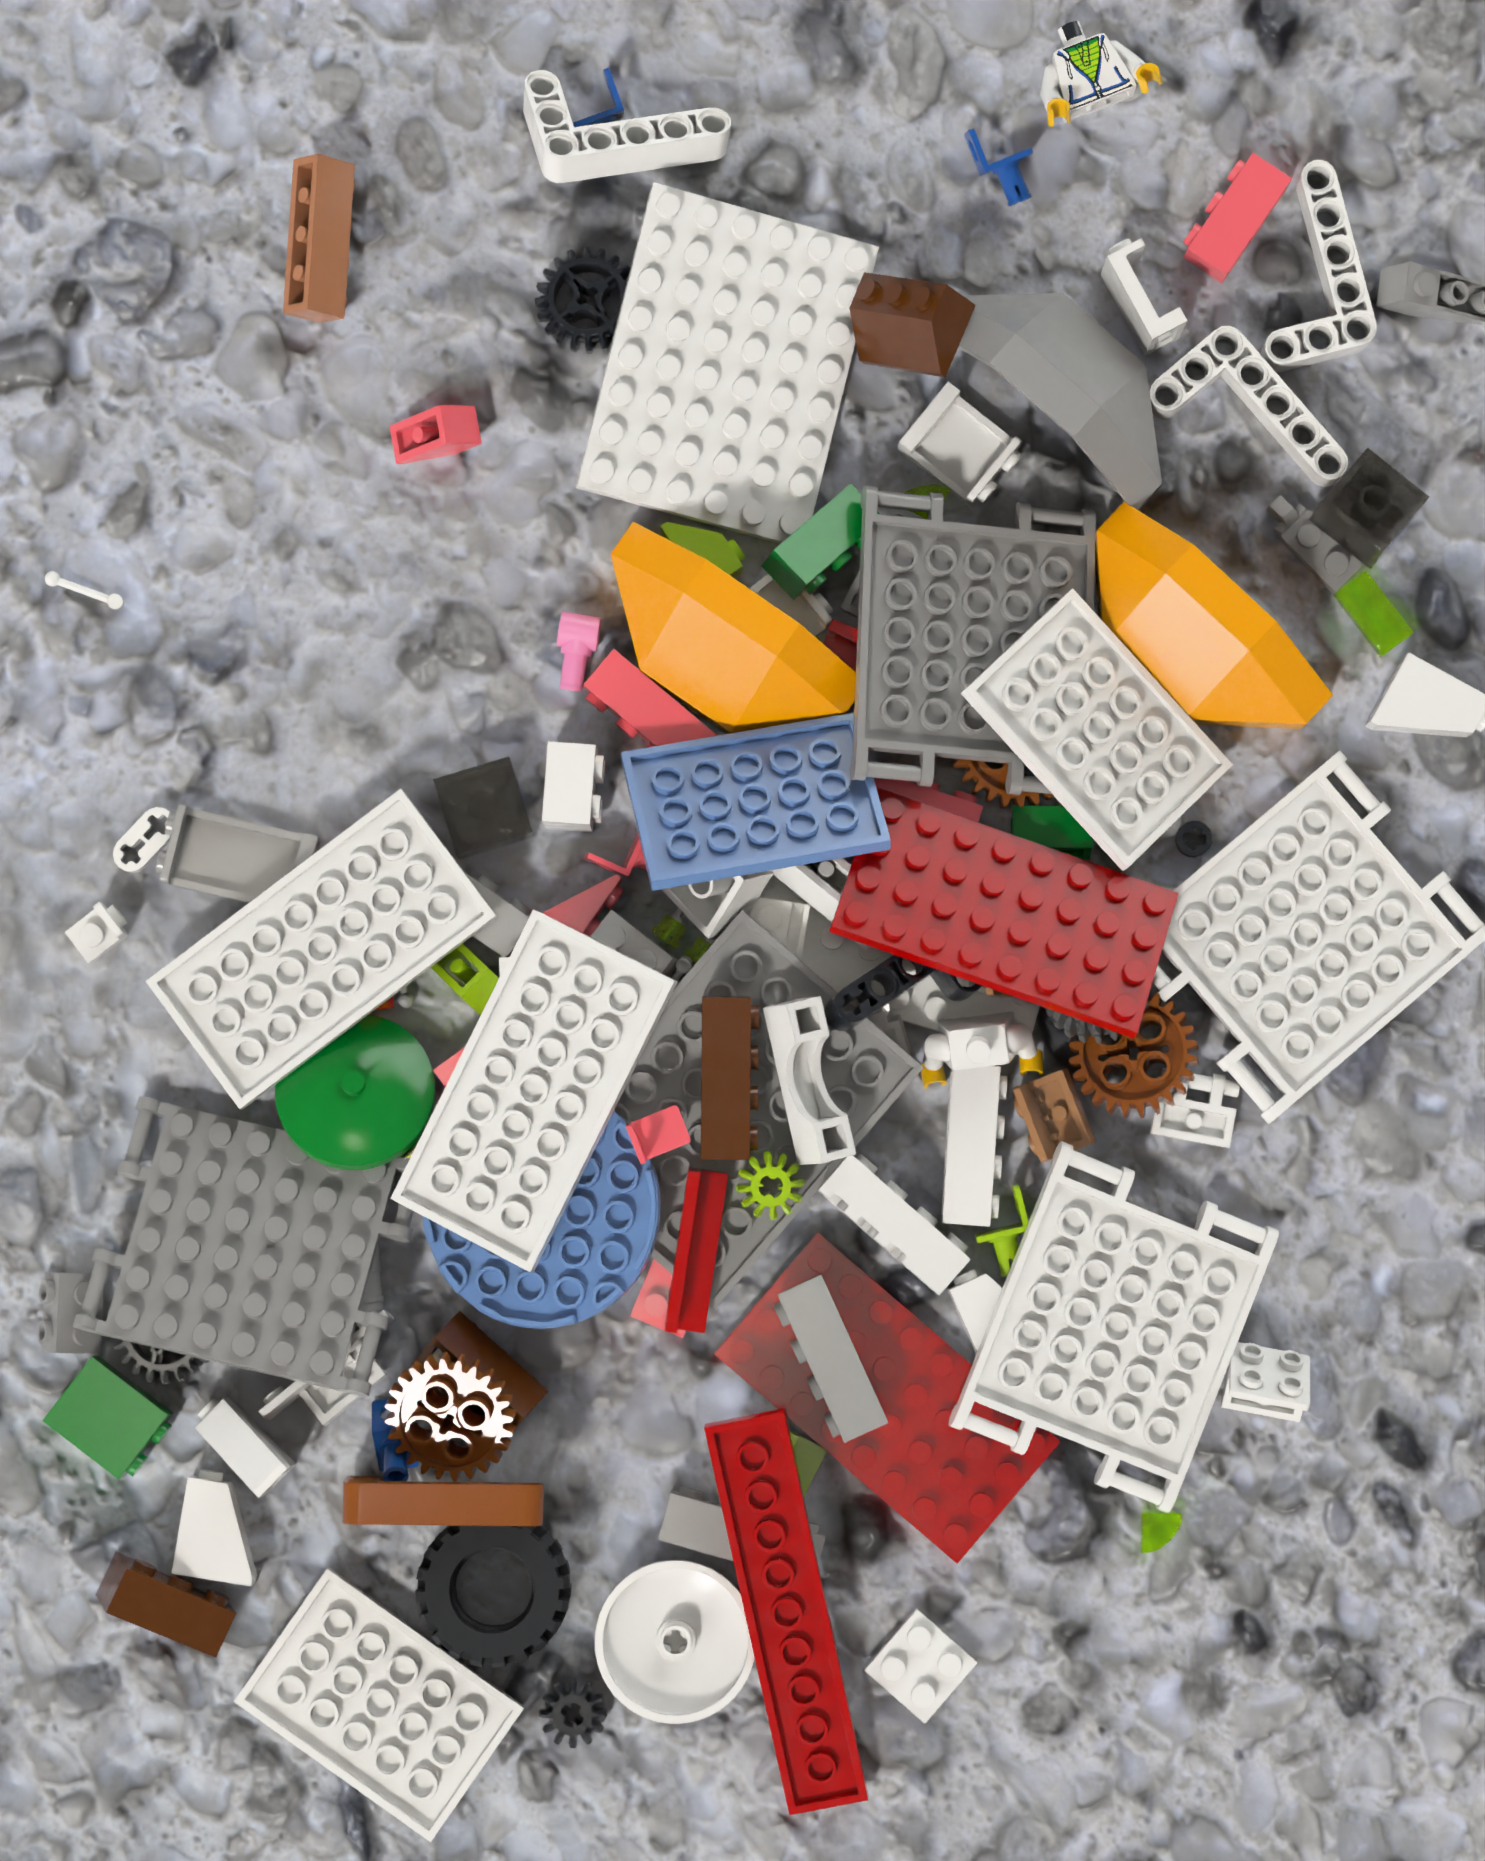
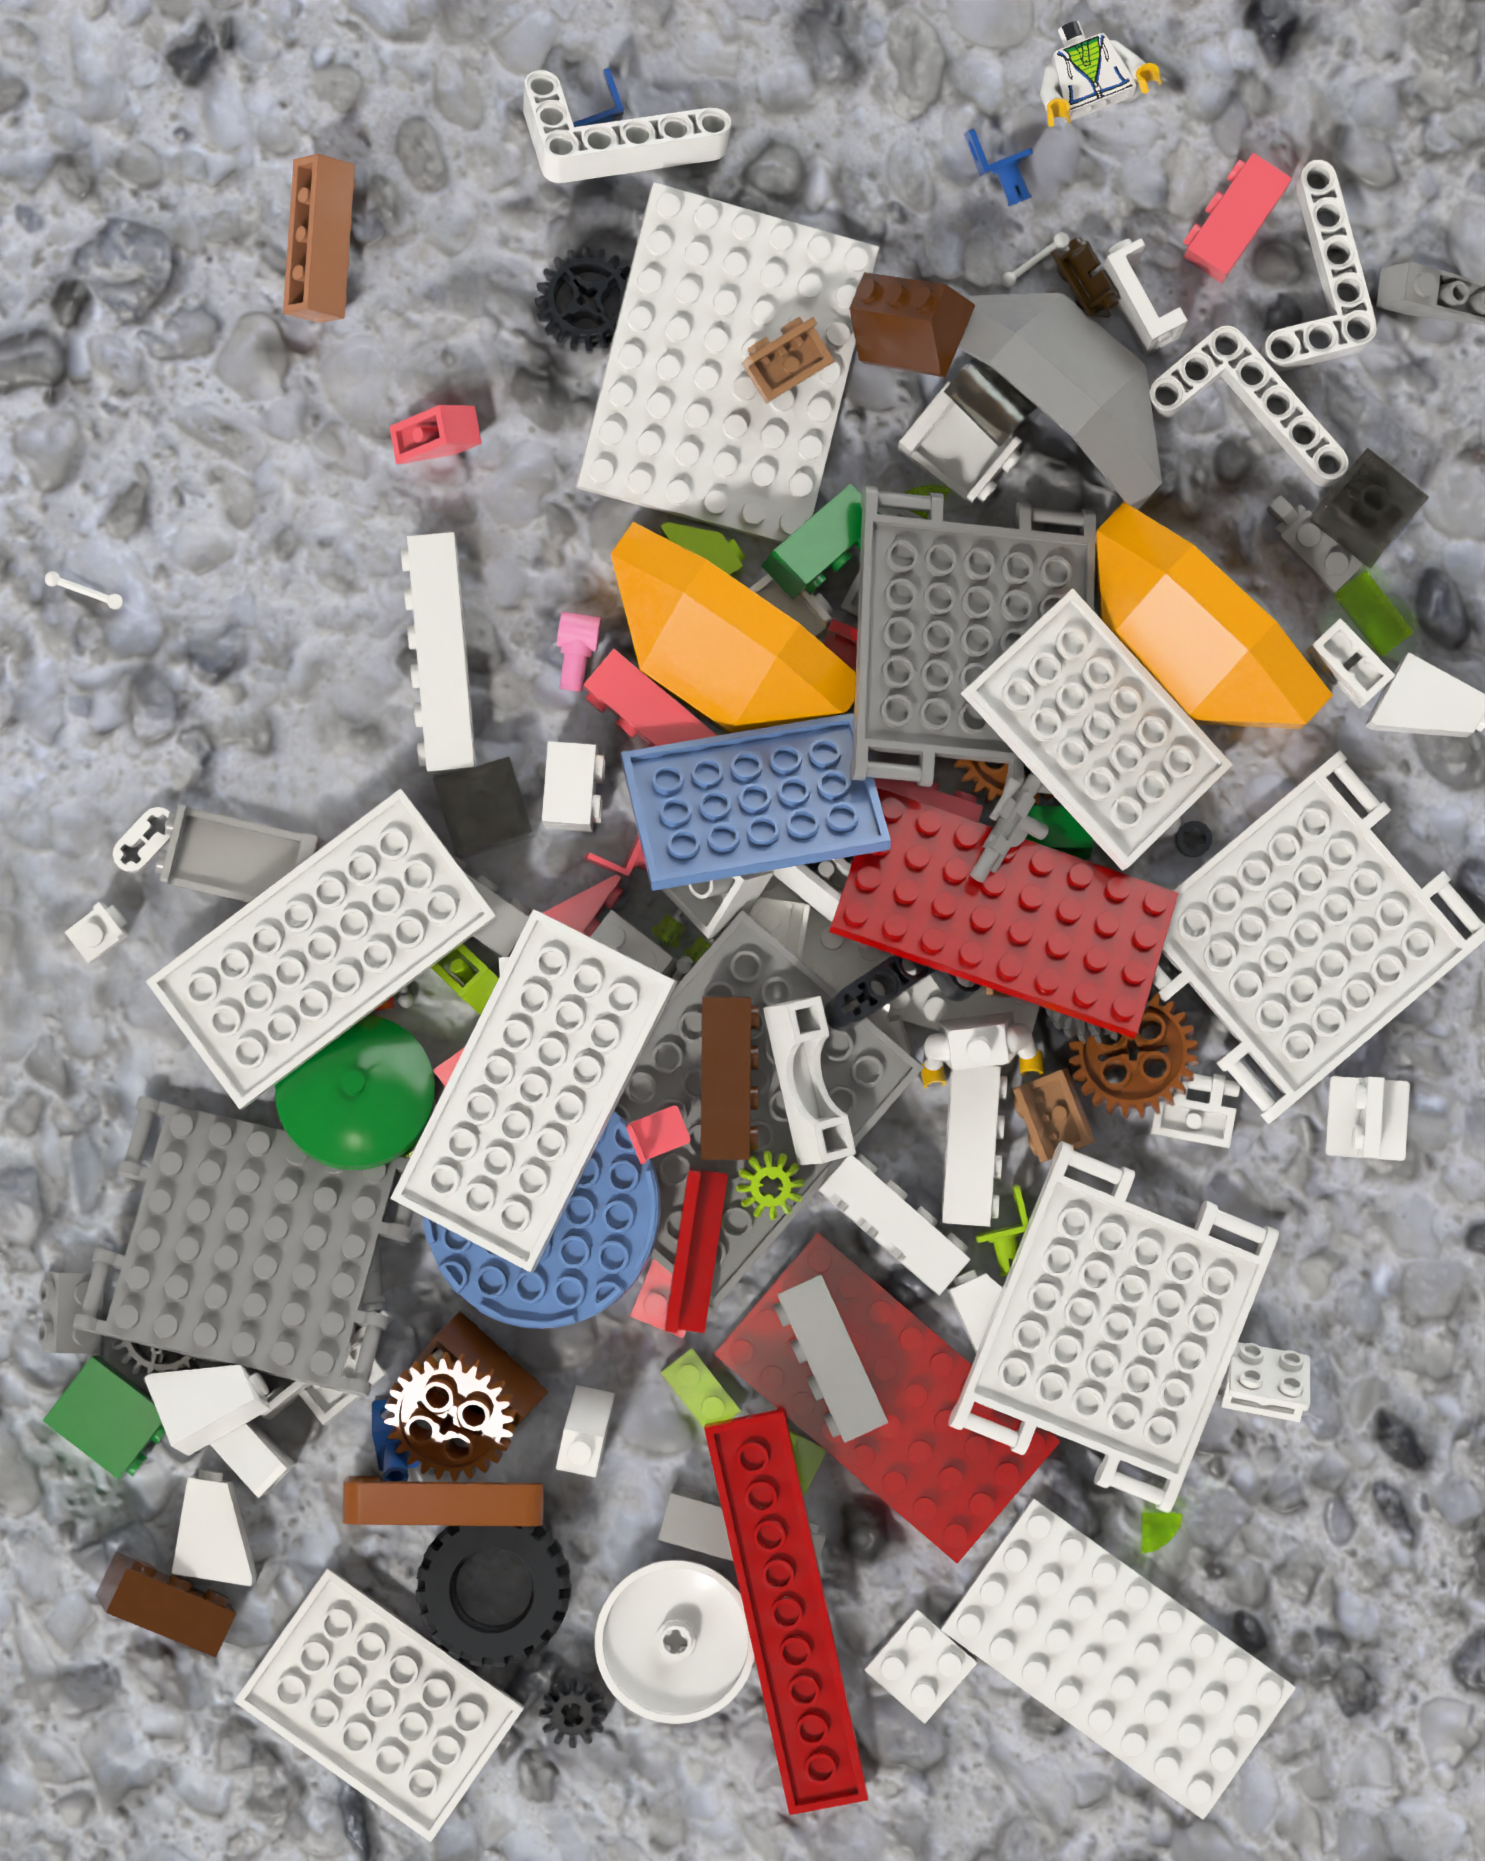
(206, 1403): none -> white slope
(441, 653): none -> white brick
(585, 1431): none -> white slope
(699, 1389): none -> lime plate
(787, 360): none -> medium nougat bracket
(991, 401): none -> clear smoke brick
(1012, 825): none -> light grey piece
(1059, 242): none -> white hinge
(1093, 293): none -> dark brown hinge
(1118, 1658): none -> white plate
(1350, 663): none -> white brick
(1367, 1118): none -> white bracket

